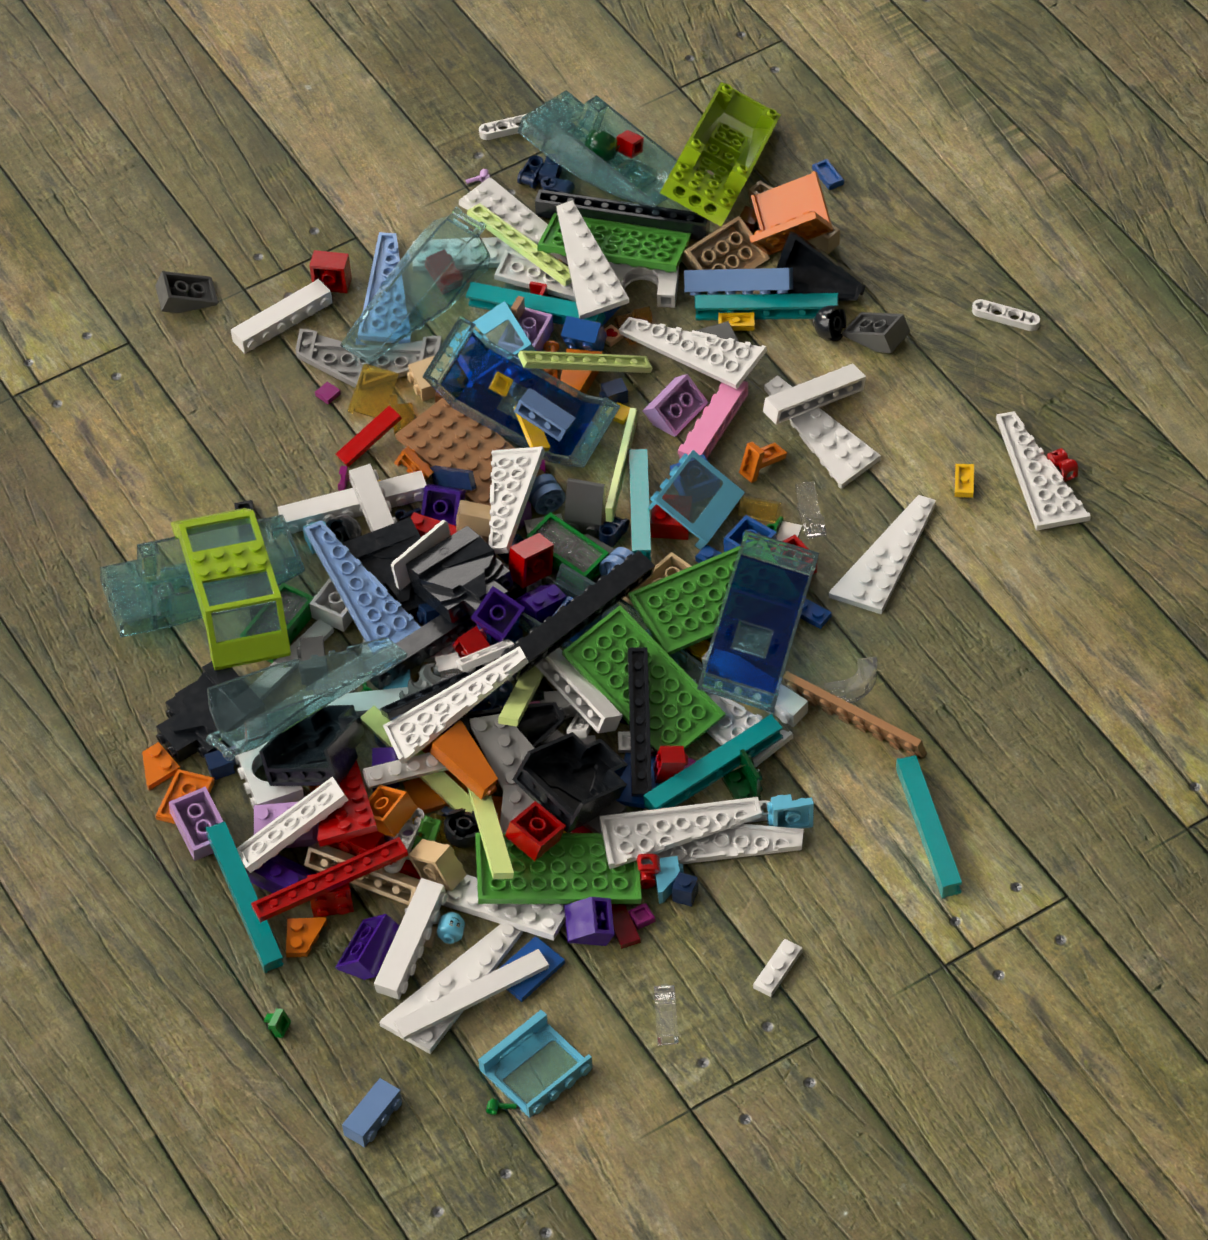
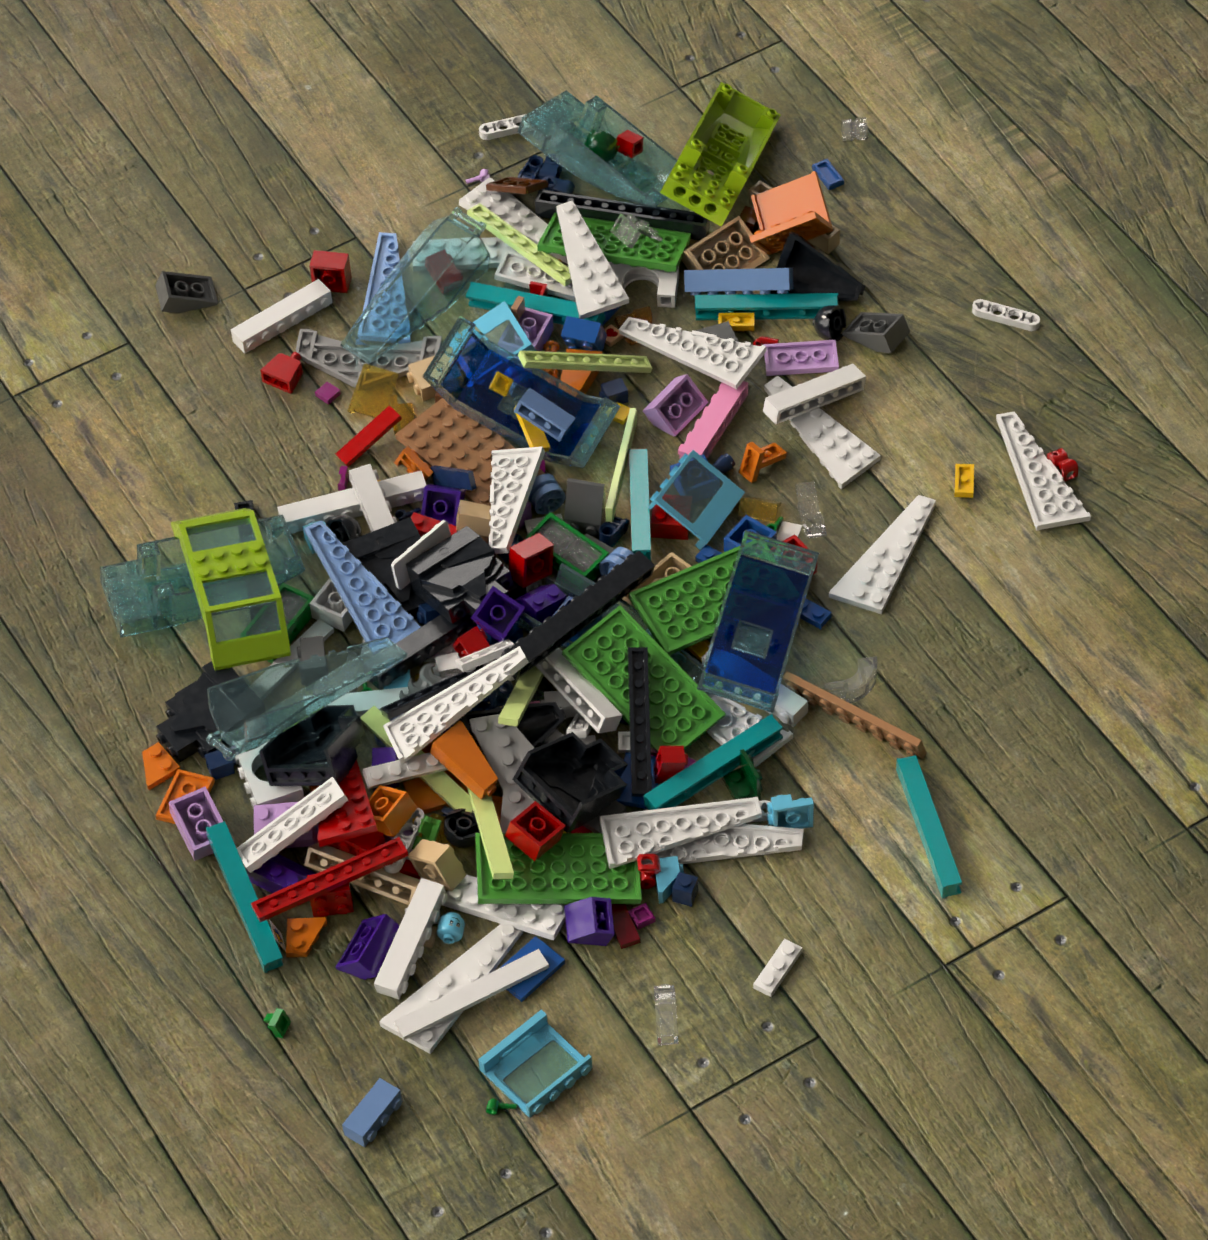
(277, 935): none -> white sticker
(283, 372): none -> red torso
(517, 185): none -> reddish brown tile
(629, 230): none -> clear bracket
(724, 463): none -> dark blue cone
(765, 340): none -> red arm
(801, 357): none -> lavender plate
(854, 129): none -> clear wheel

